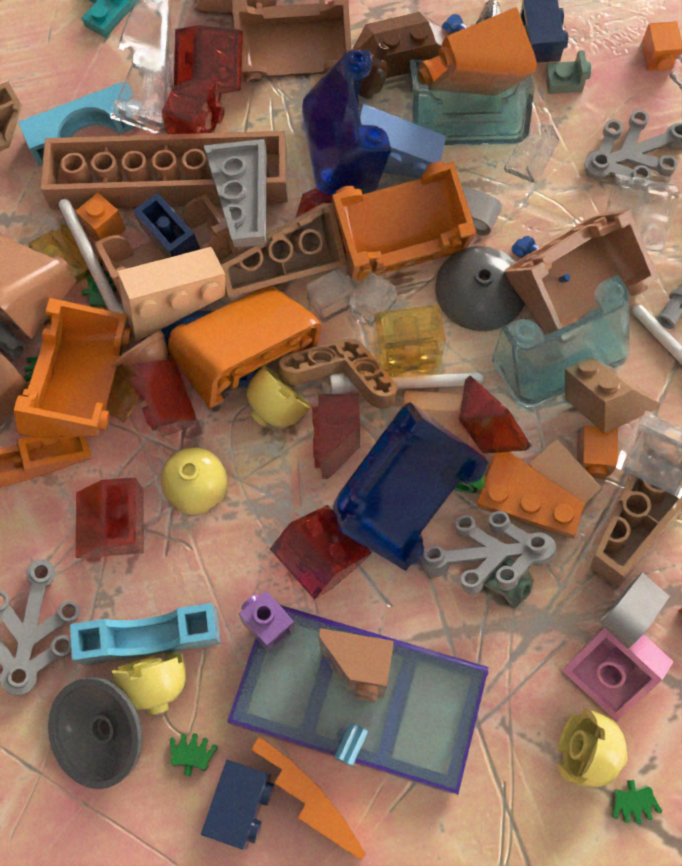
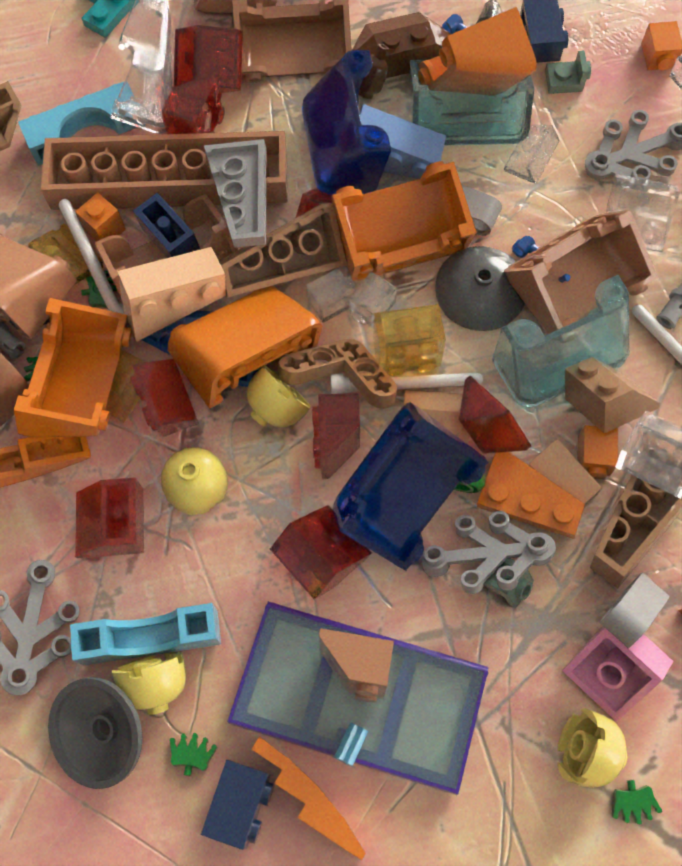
(151, 349): nougat hat -> none
(266, 620): medium lavender brick -> none

